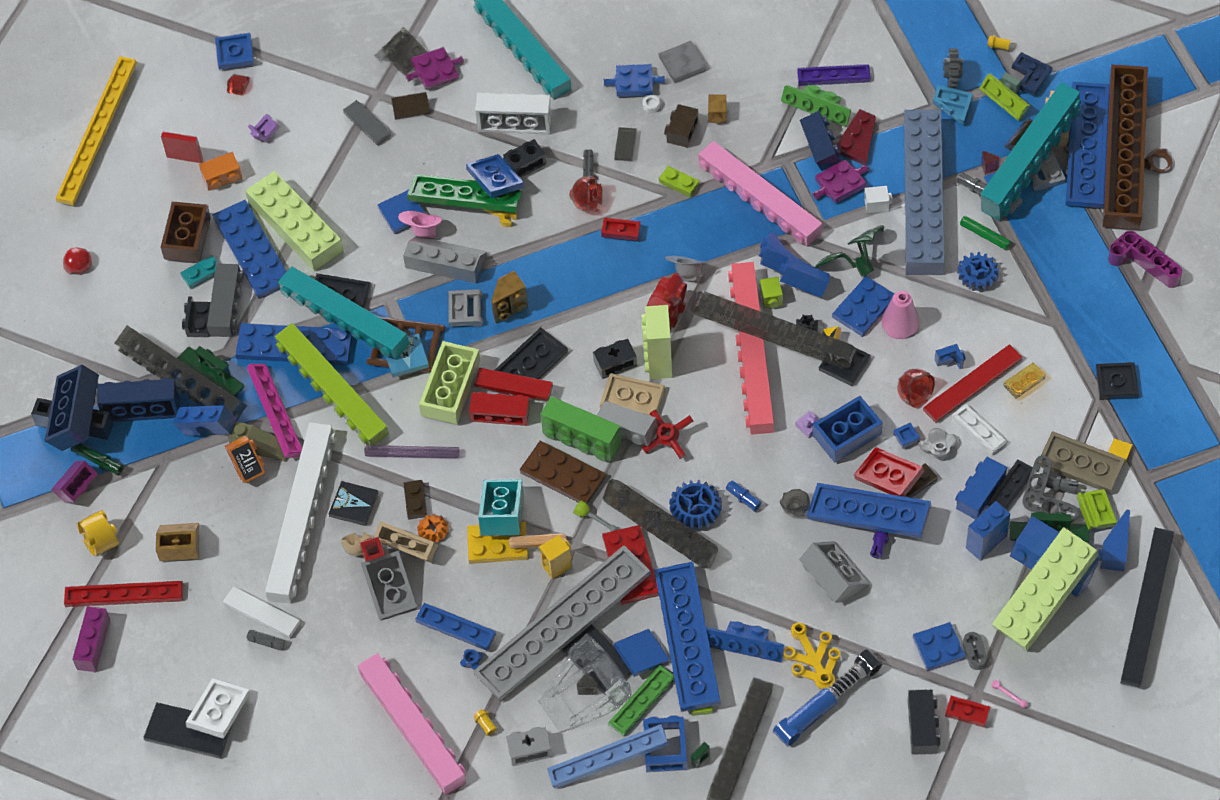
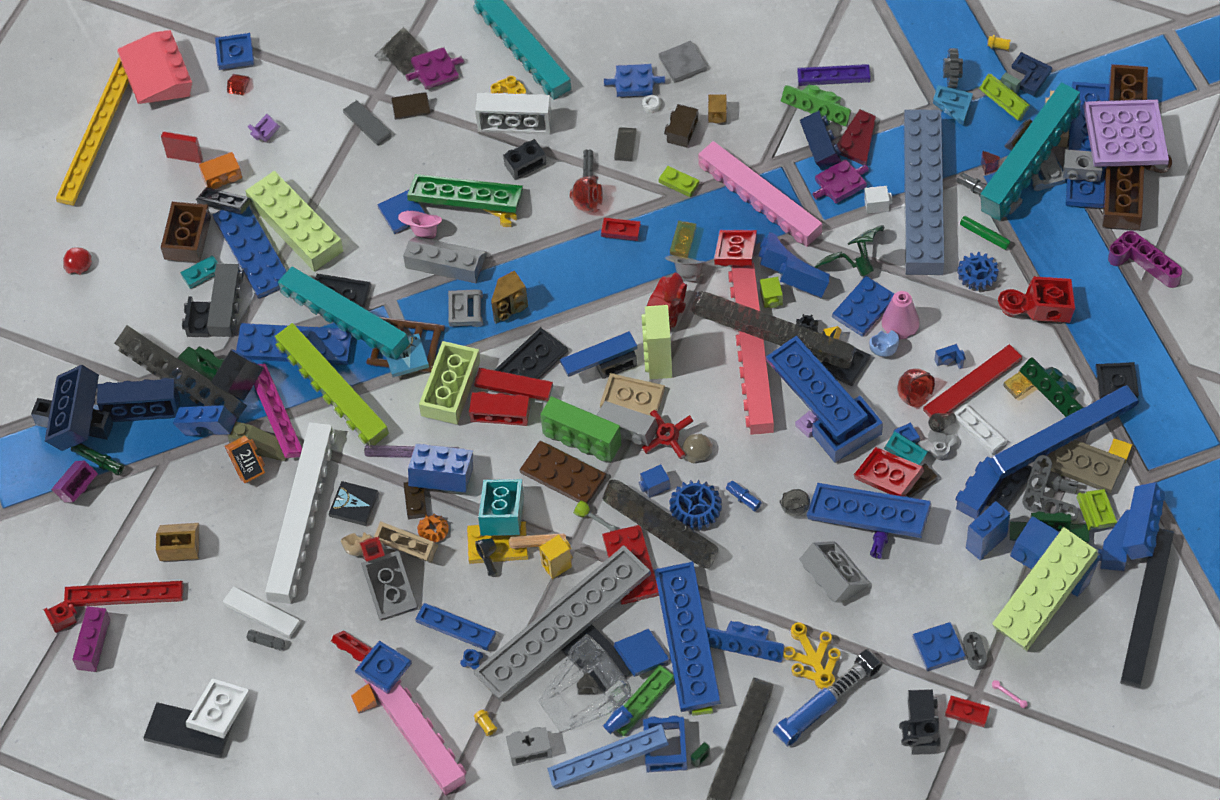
(61, 616): none -> red brick
(98, 533): yellow brick -> none
(155, 68): none -> coral slope
(223, 200): none -> black tile
(237, 374): none -> black slope
(351, 645): none -> red plate
(364, 699): none -> orange slope
(383, 667): none -> blue tile
(440, 468): none -> blue brick
(485, 549): none -> black bar
(494, 176): blue plate -> none
(508, 85): none -> yellow dish
(598, 354): none -> blue tile
(618, 719): none -> blue cone
(654, 481): none -> blue brick
(683, 239): none -> clear yellow plate
(697, 448): none -> dark tan hair
(735, 247): none -> red plate
(816, 387): none -> blue plate
(884, 344): none -> light blue hair
(905, 448): none -> teal plate
(917, 732): none -> black piece
(941, 421): none -> clear smoke cone
(1044, 301): none -> red brick
(1052, 386): none -> dark green bracket
(1063, 432): none -> blue beam
(1080, 166): none -> light grey brick
(1126, 133): none -> lavender plate
(1143, 521): none -> blue brick

